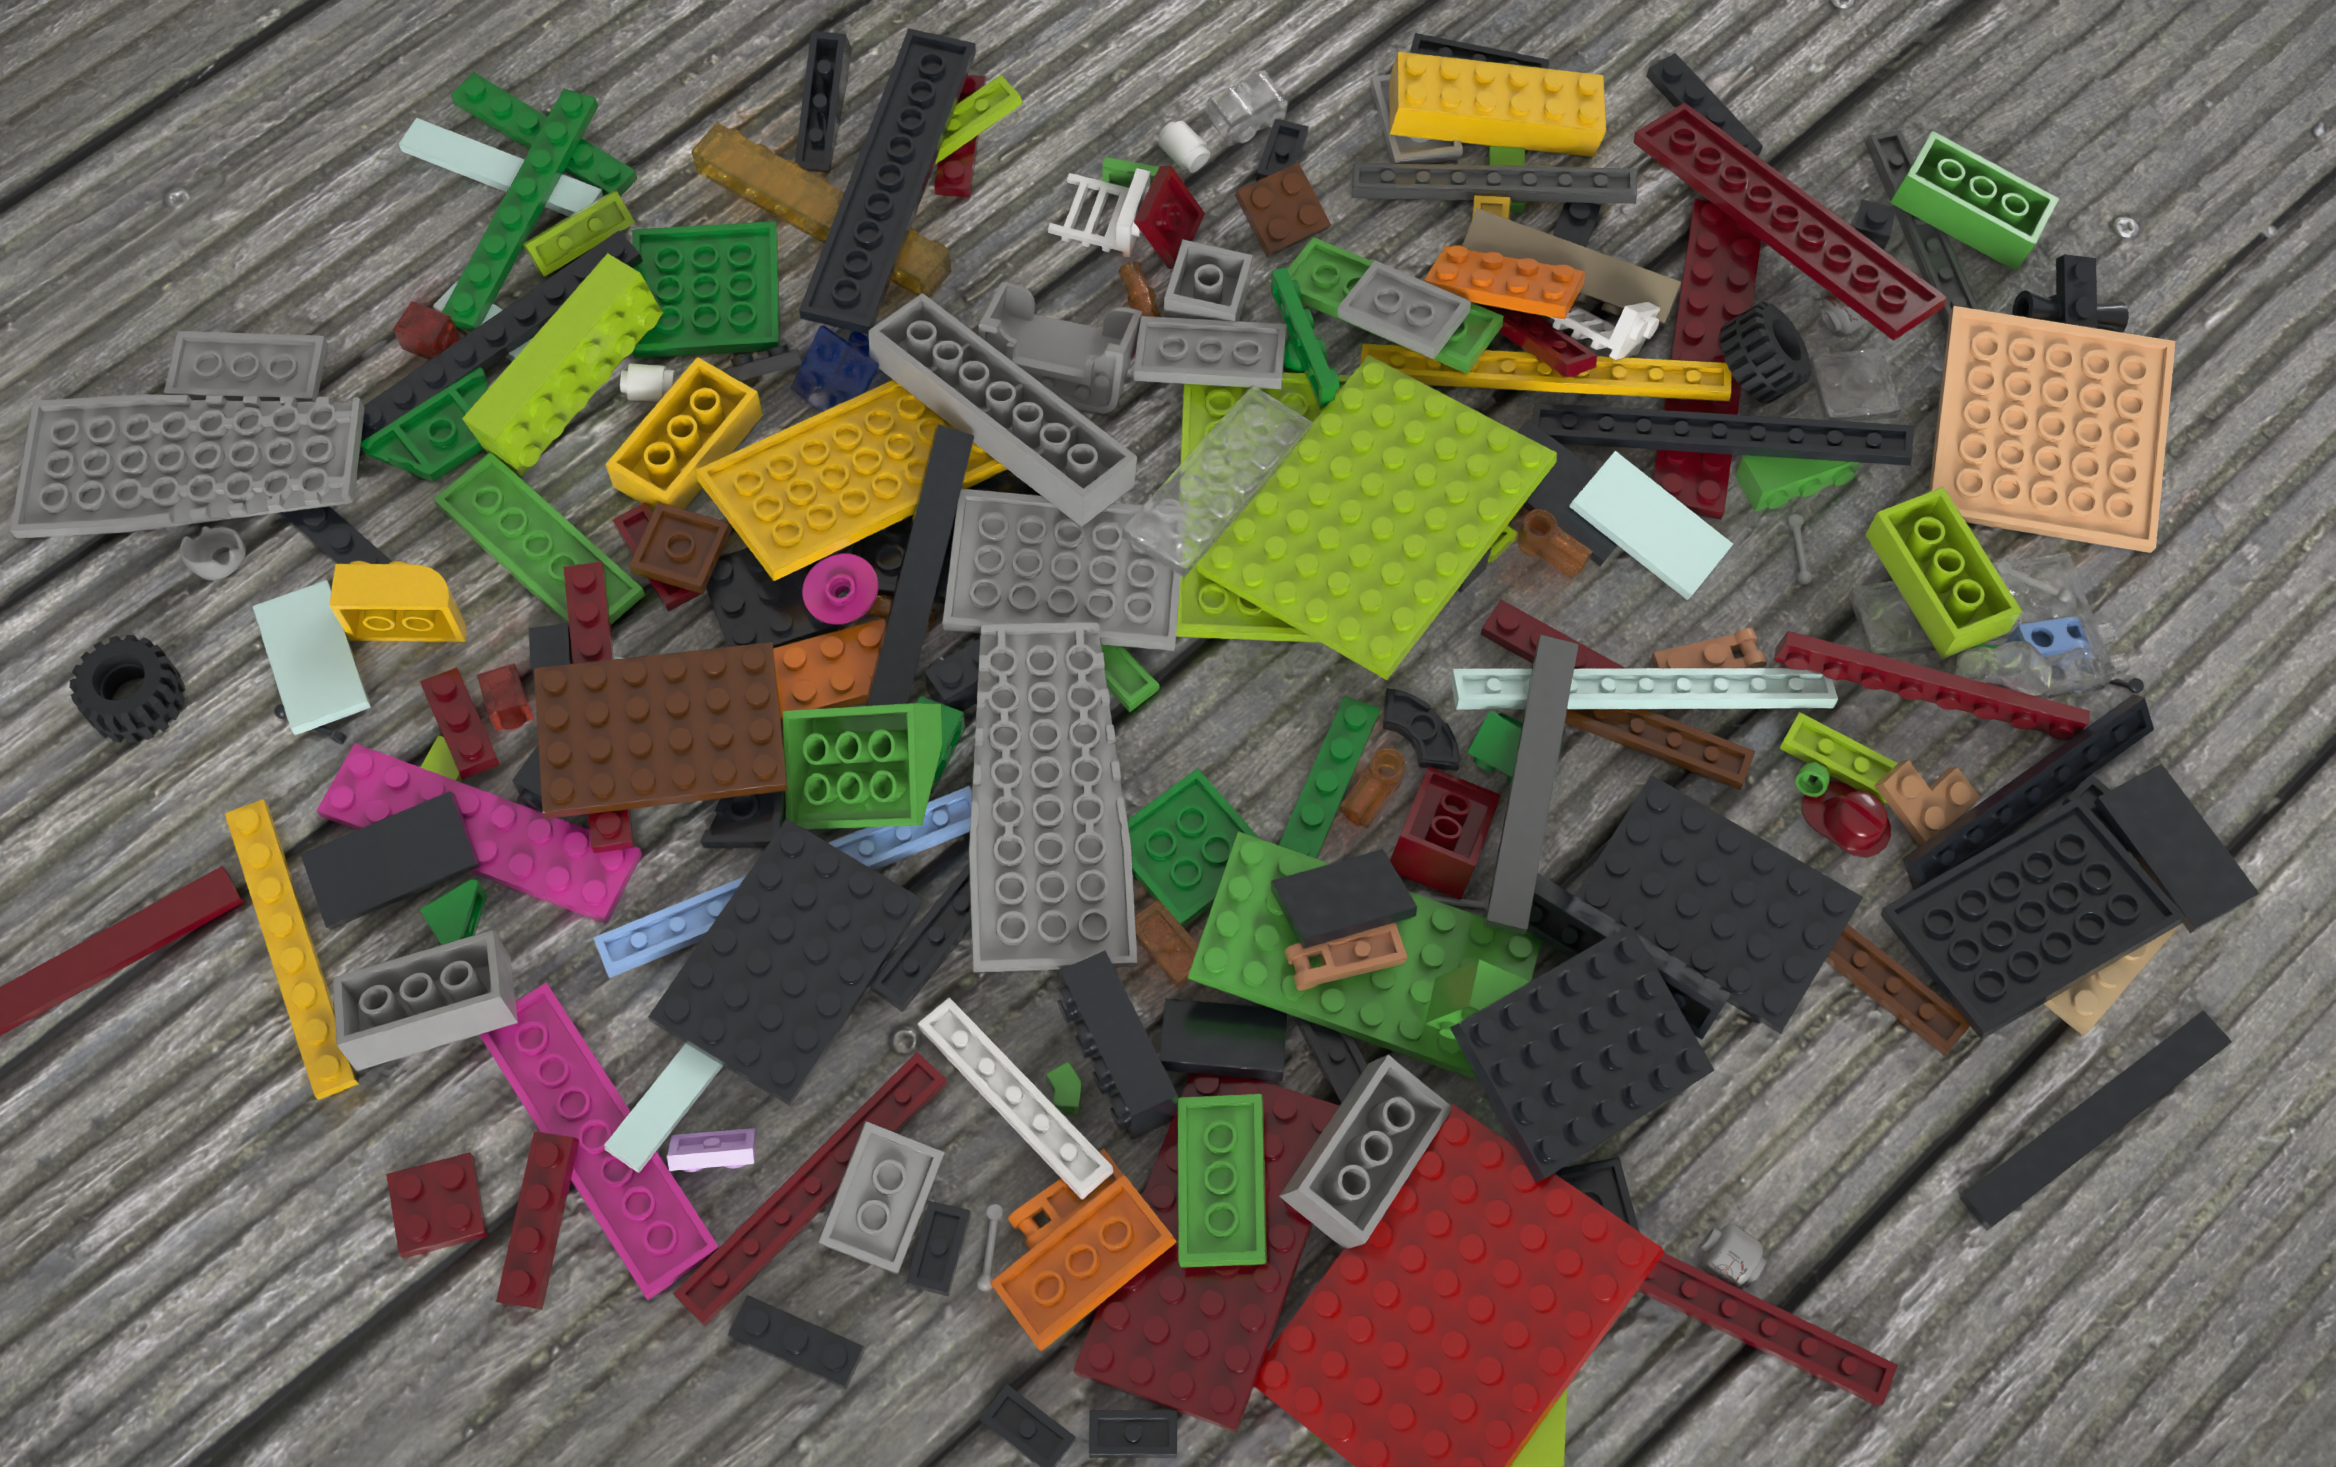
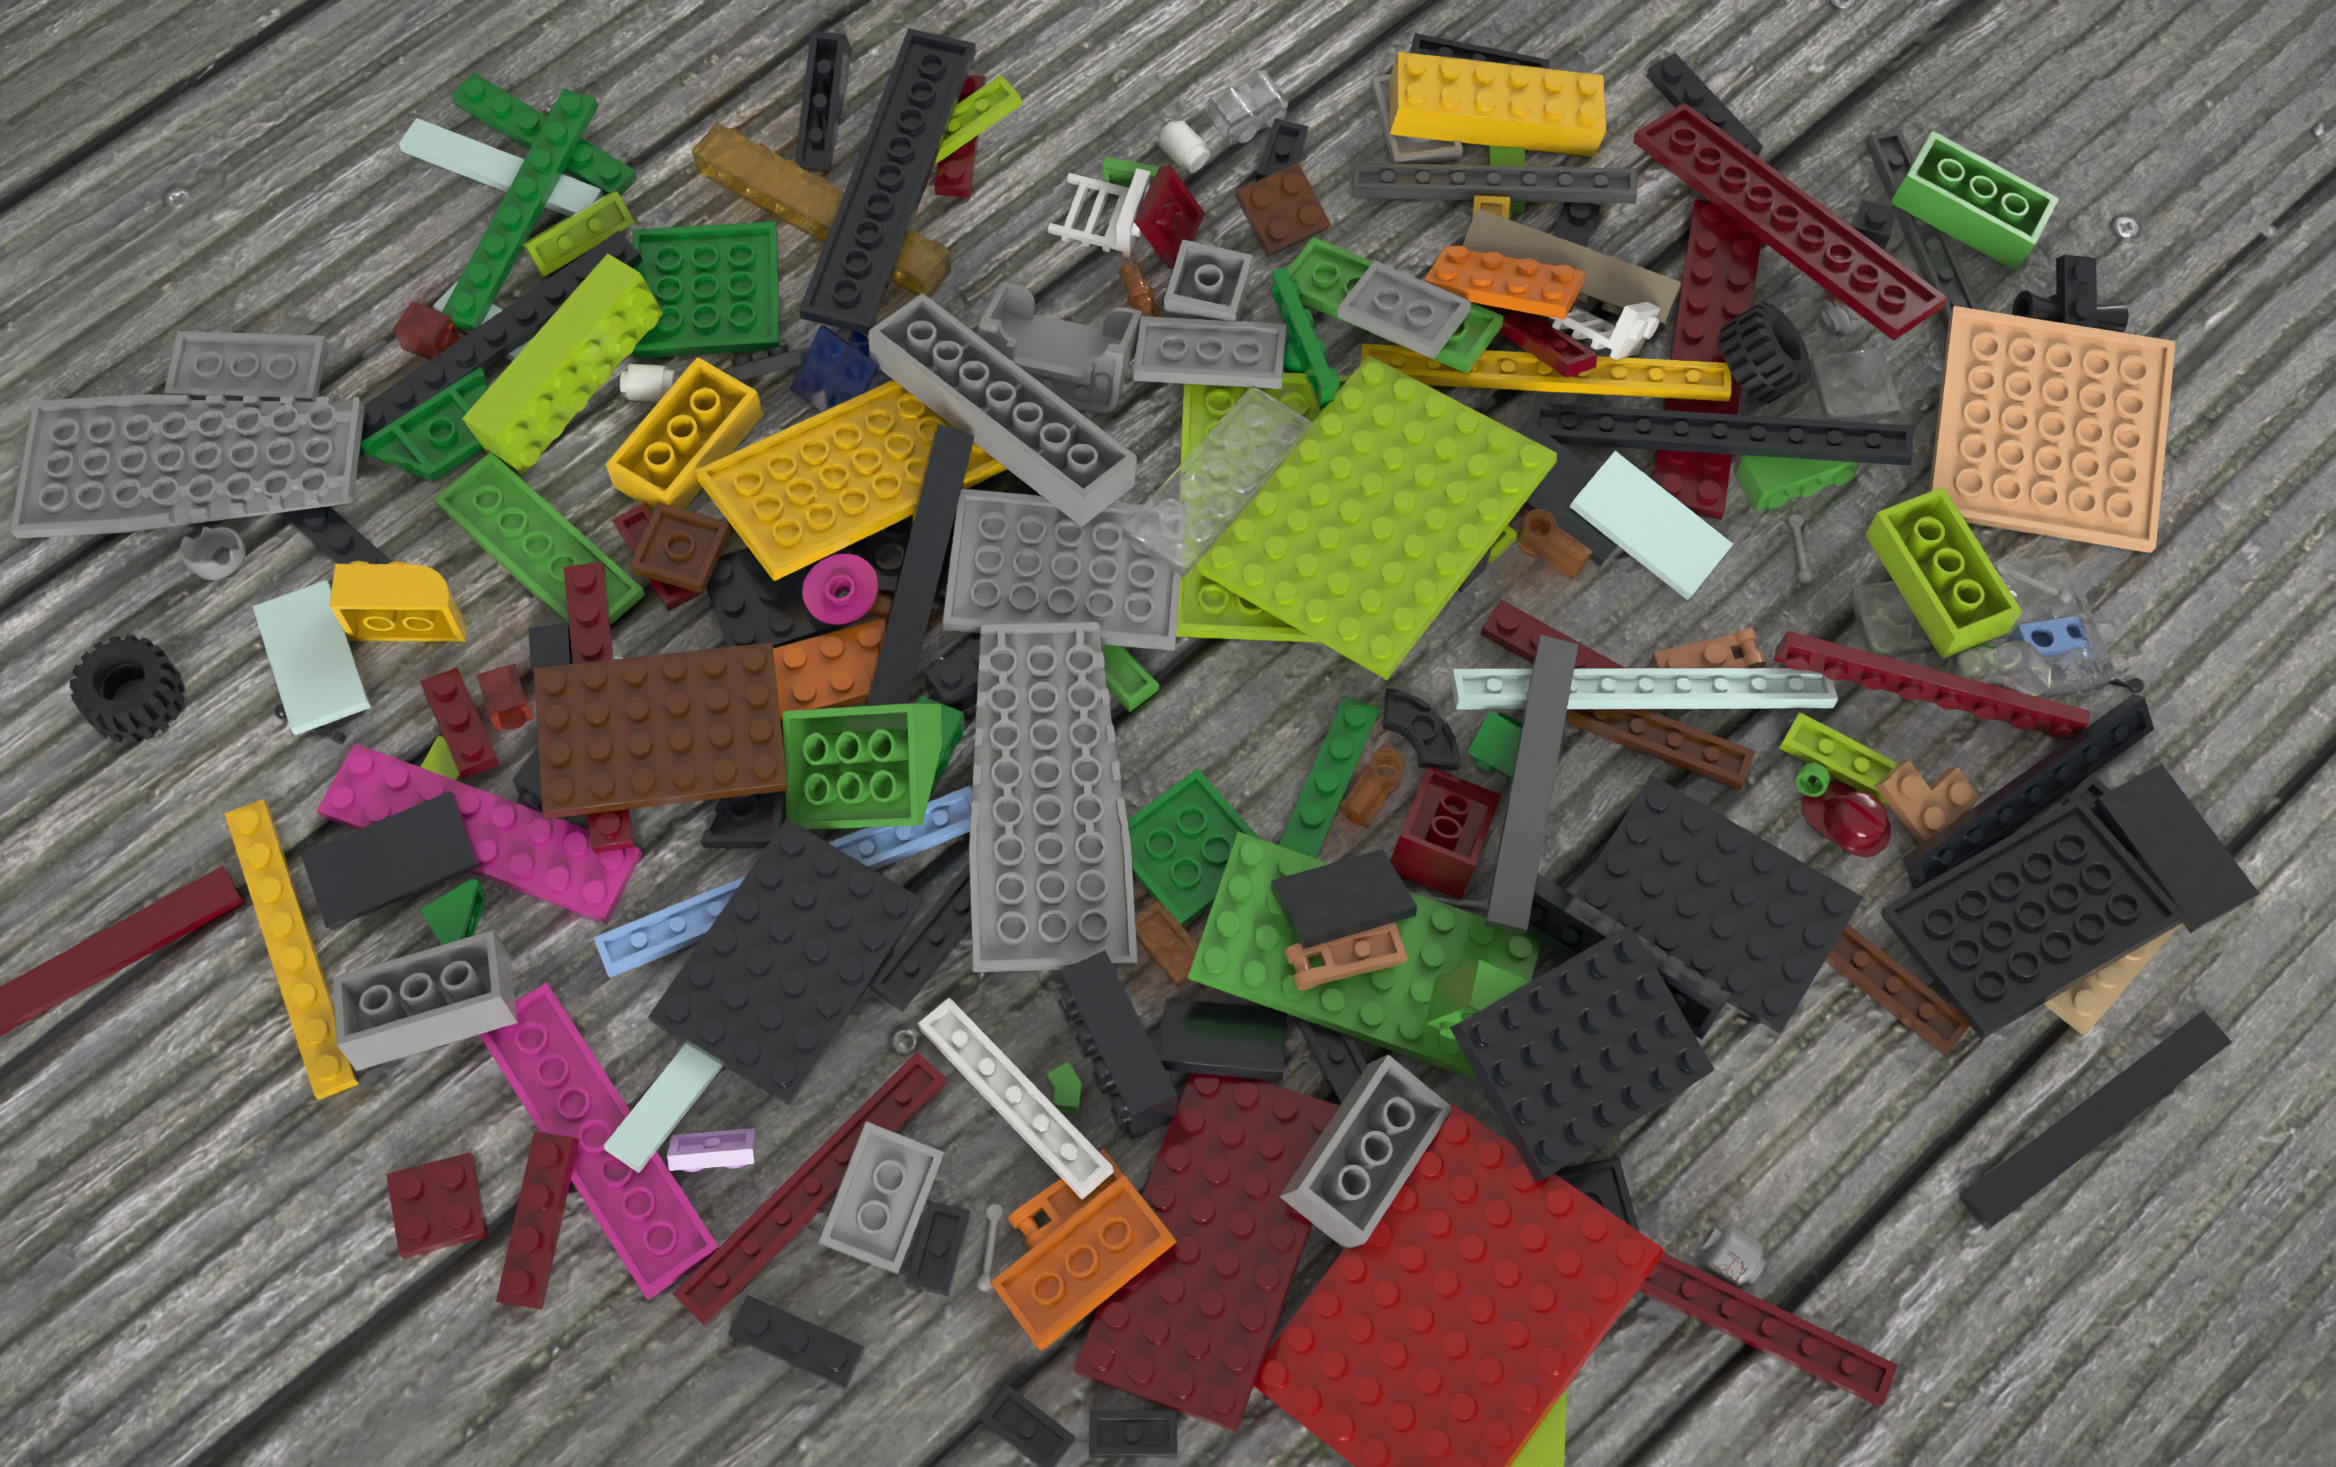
(1221, 1181): bright green plate -> none

